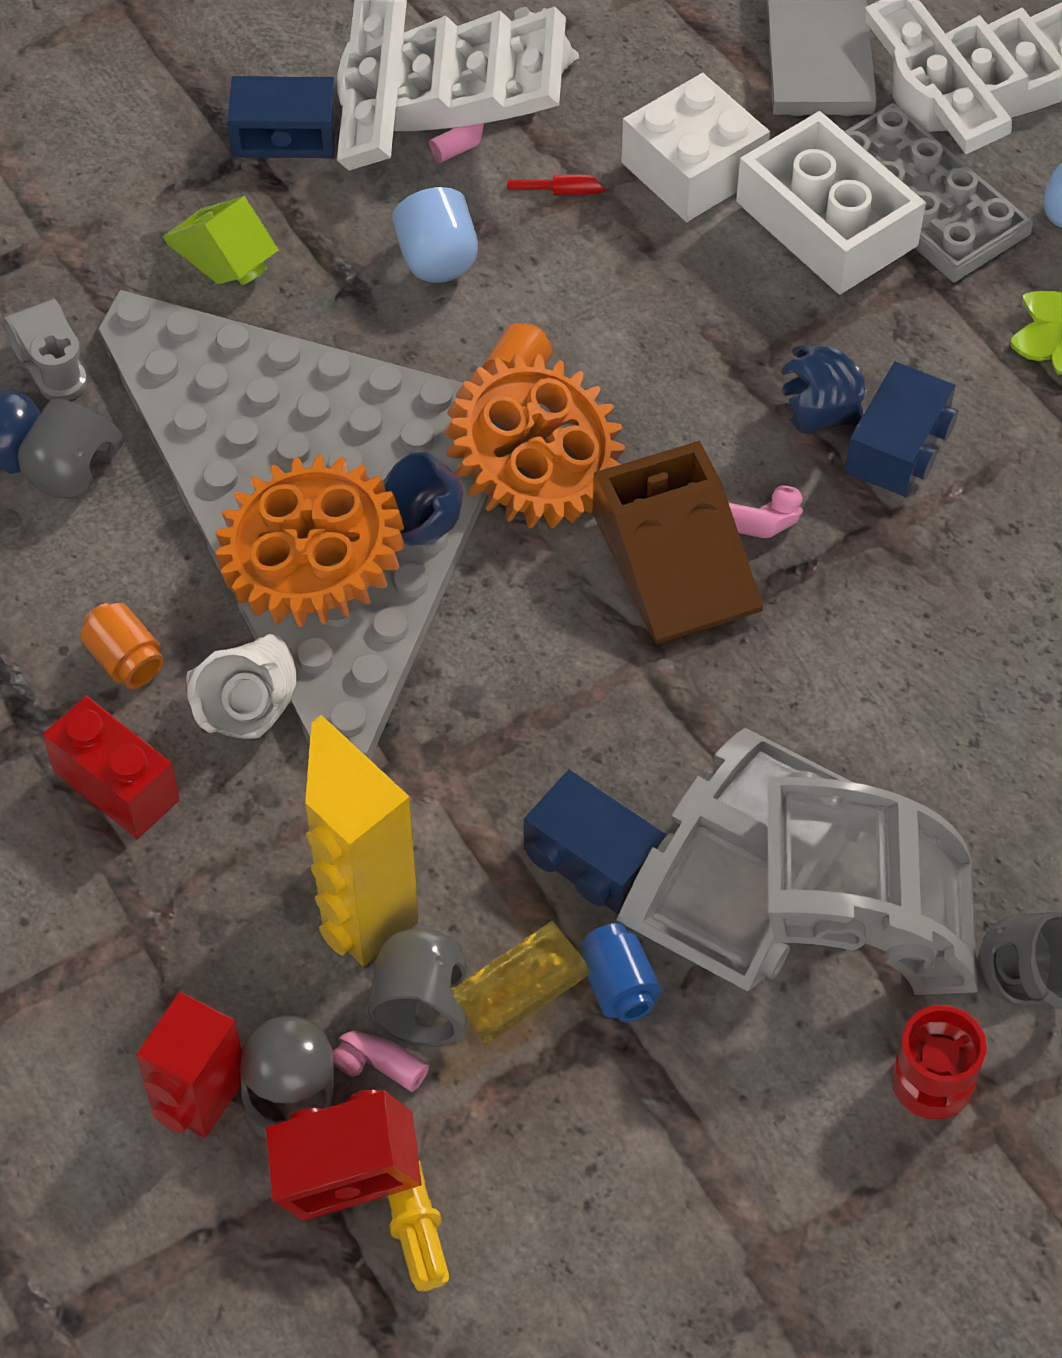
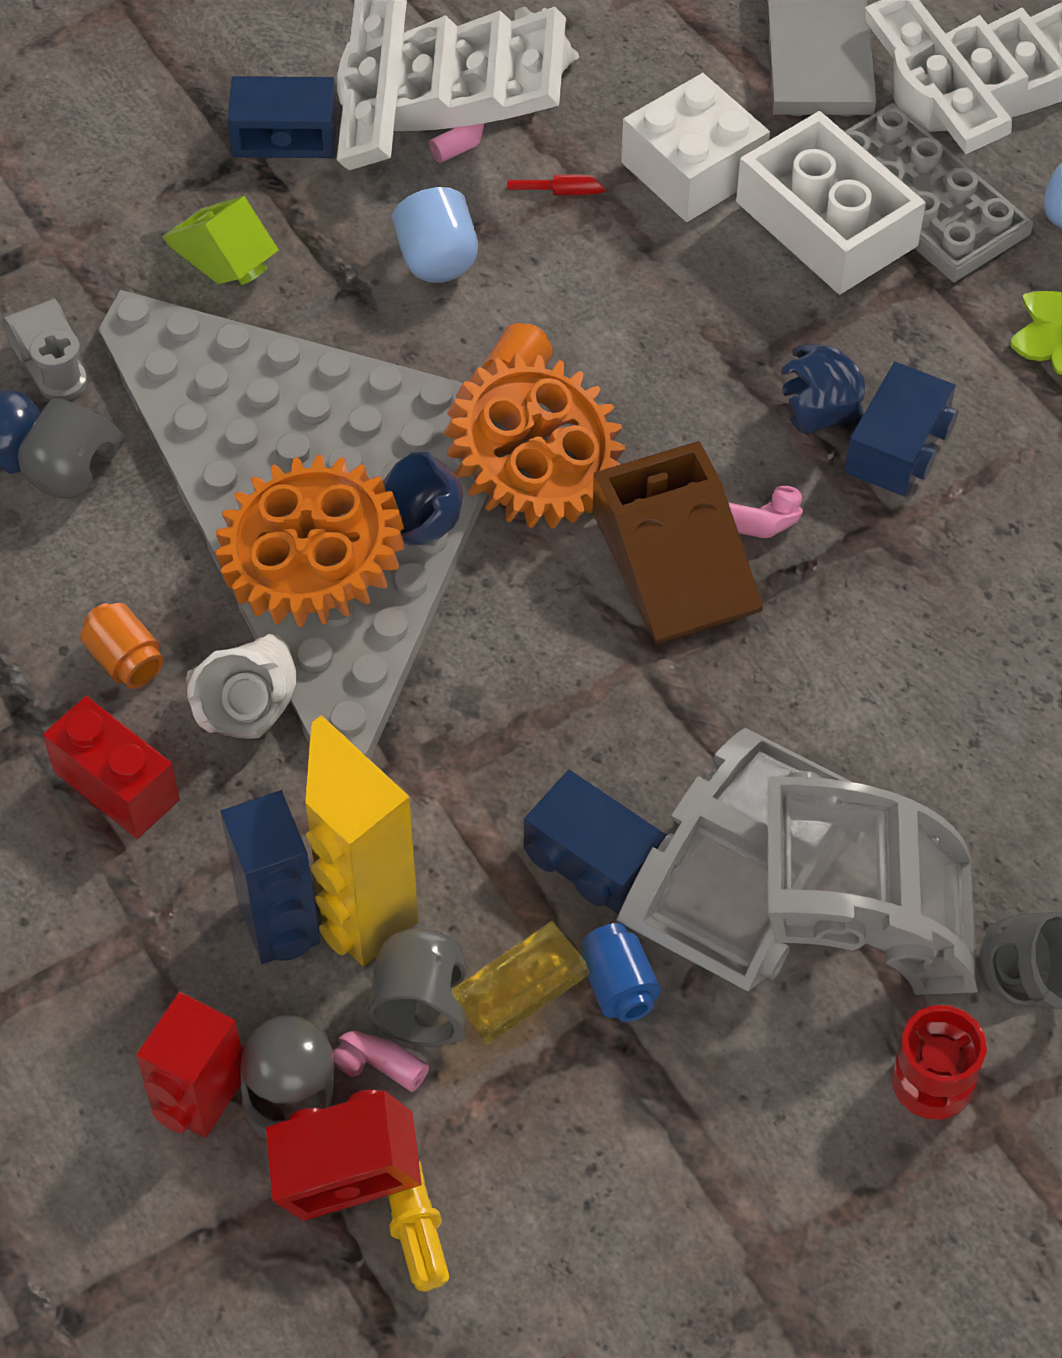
(271, 877): none -> dark blue brick

